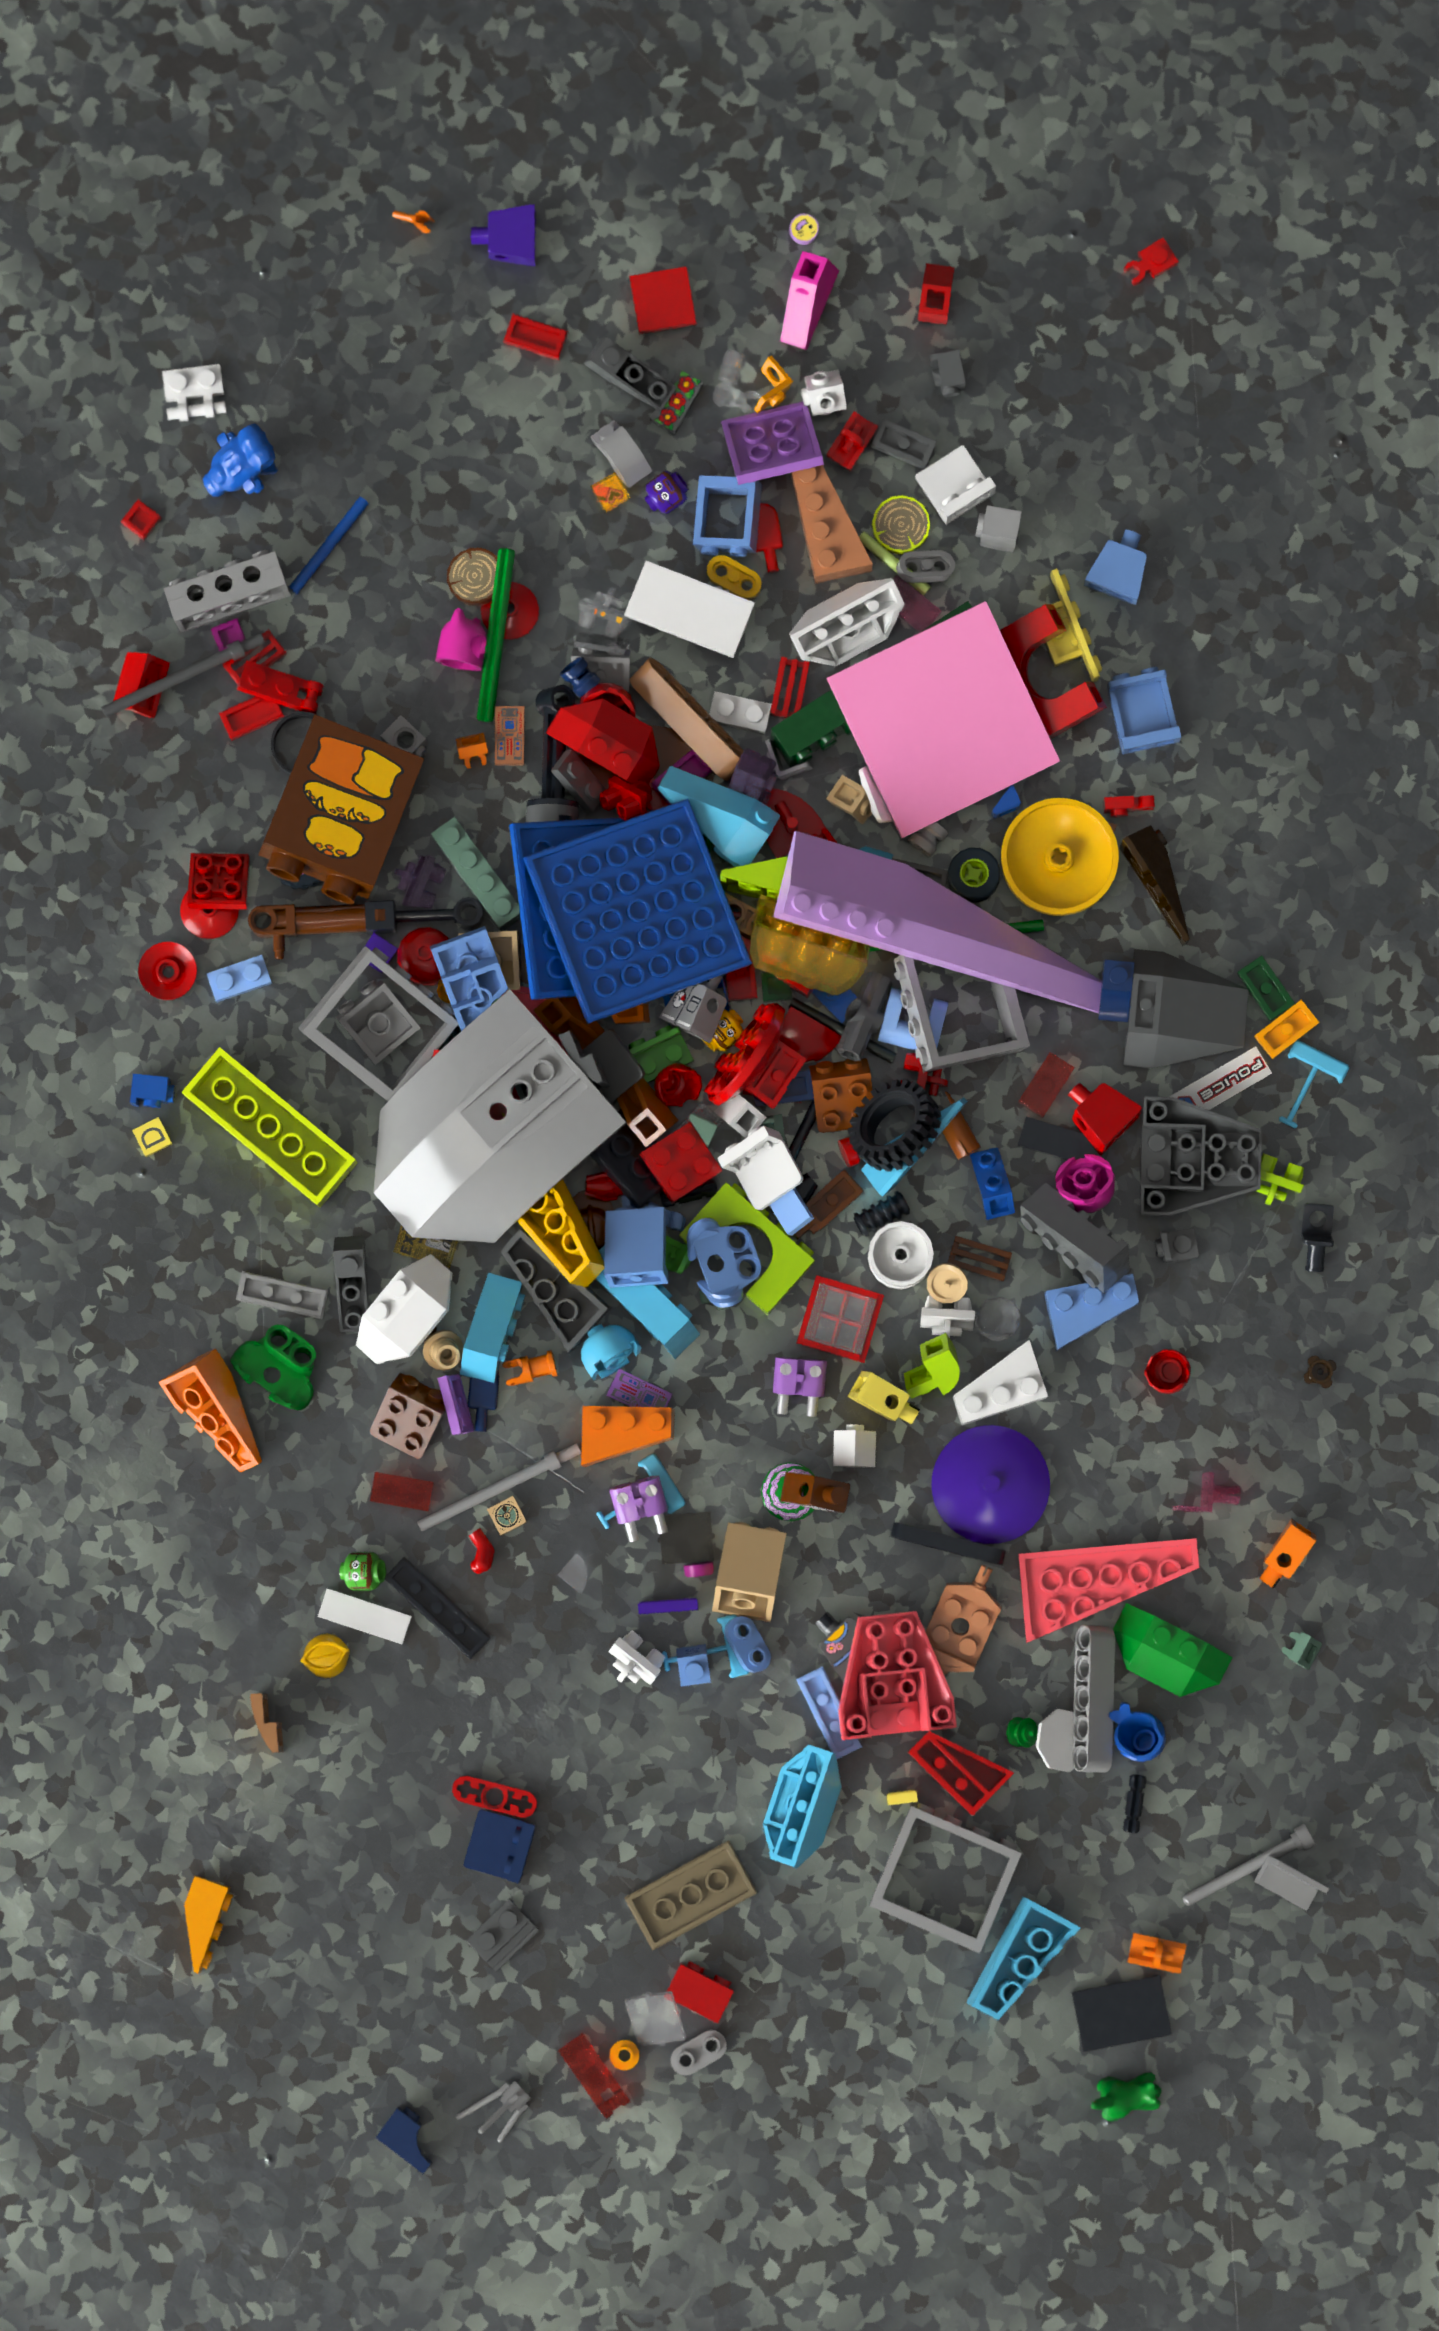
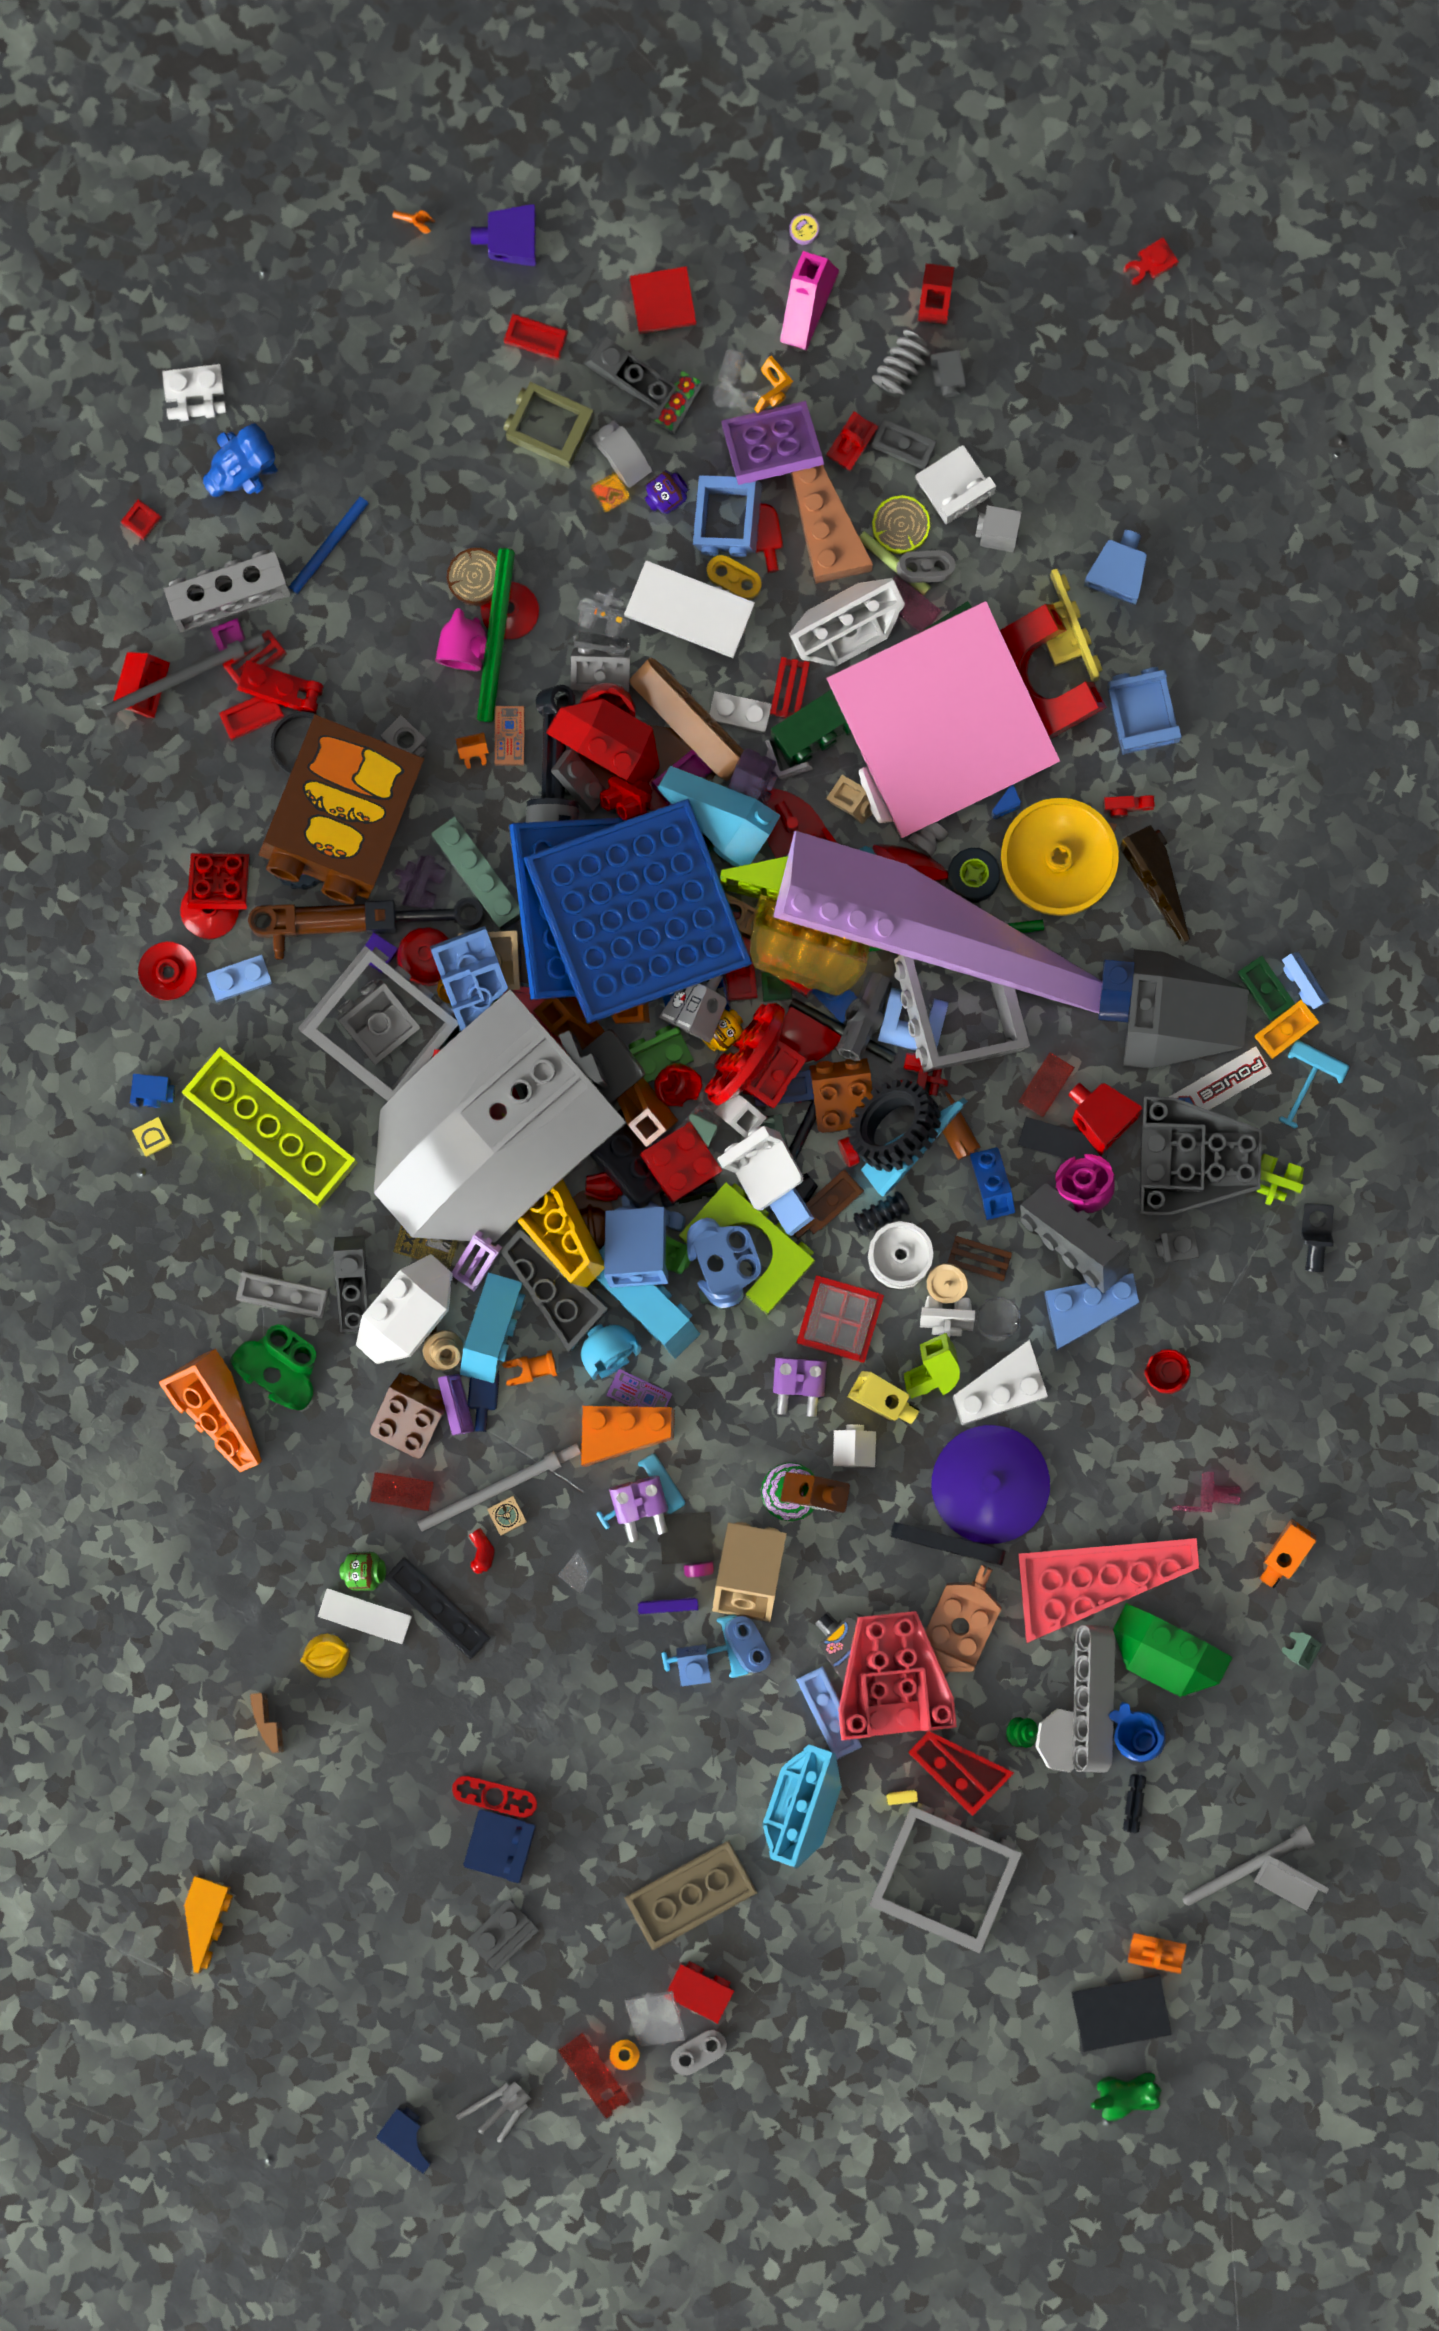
(485, 1246): none -> lavender tile
(575, 438): none -> olive window
(580, 676): dark blue wheel -> none
(632, 1663): white hips -> none
(824, 392): white brick -> none
(902, 363): none -> light grey piece
(913, 858): none -> red brick
(1021, 1954): medium azure wedge -> none
(1298, 971): none -> light blue plate
(1327, 1368): dark brown plate -> none

